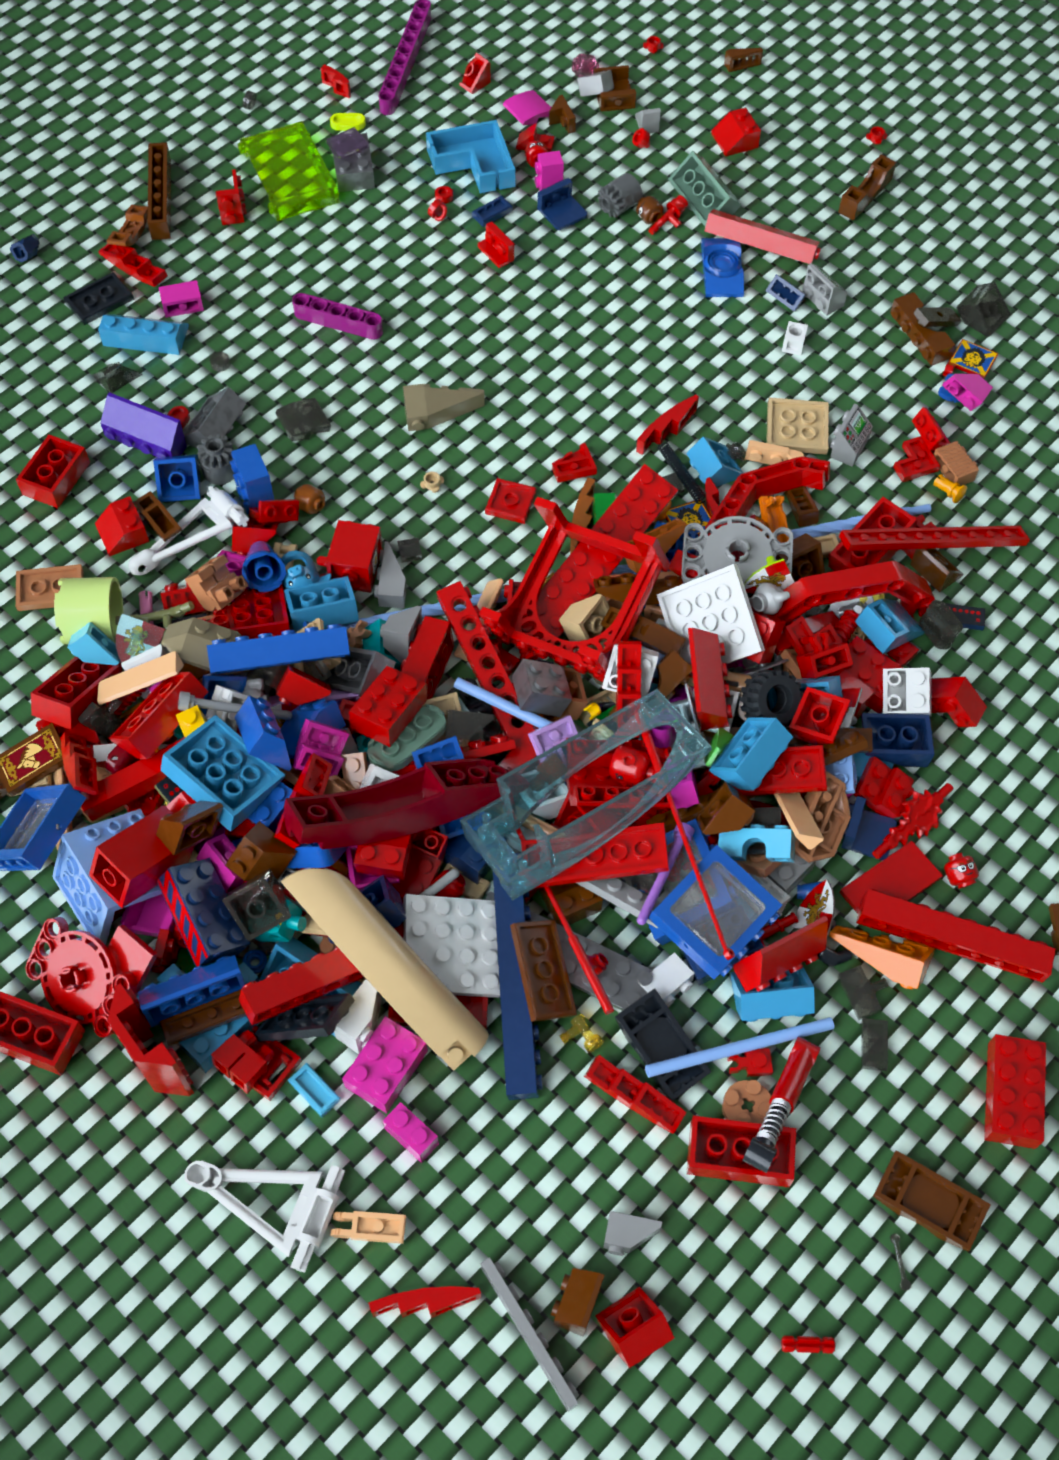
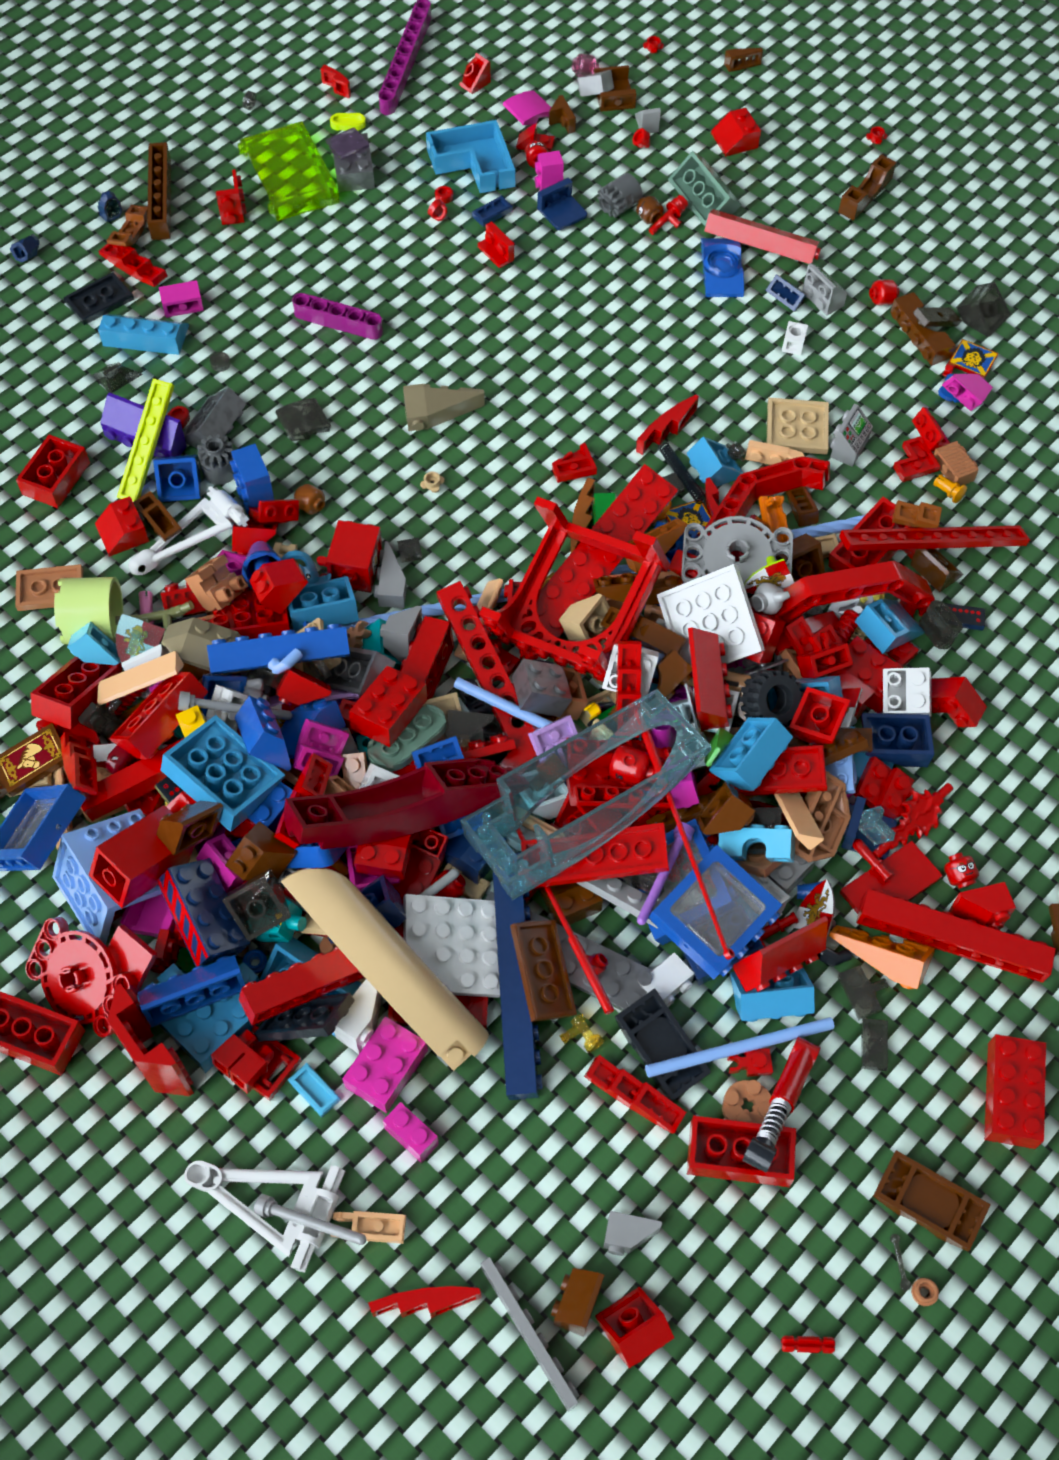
(109, 206): none -> dark blue rock
(145, 440): none -> neon yellow tile
(202, 1018): reddish brown tile -> none
(267, 1206): none -> light grey piece
(278, 583): none -> red slope
(288, 662): none -> light blue arm
(510, 501): red tile -> none
(874, 827): none -> clear light blue bracket
(875, 864): none -> red piece
(884, 292): none -> red head
(917, 516): none -> dark orange slope
(931, 1288): none -> nougat plate
(985, 905): none -> red slope

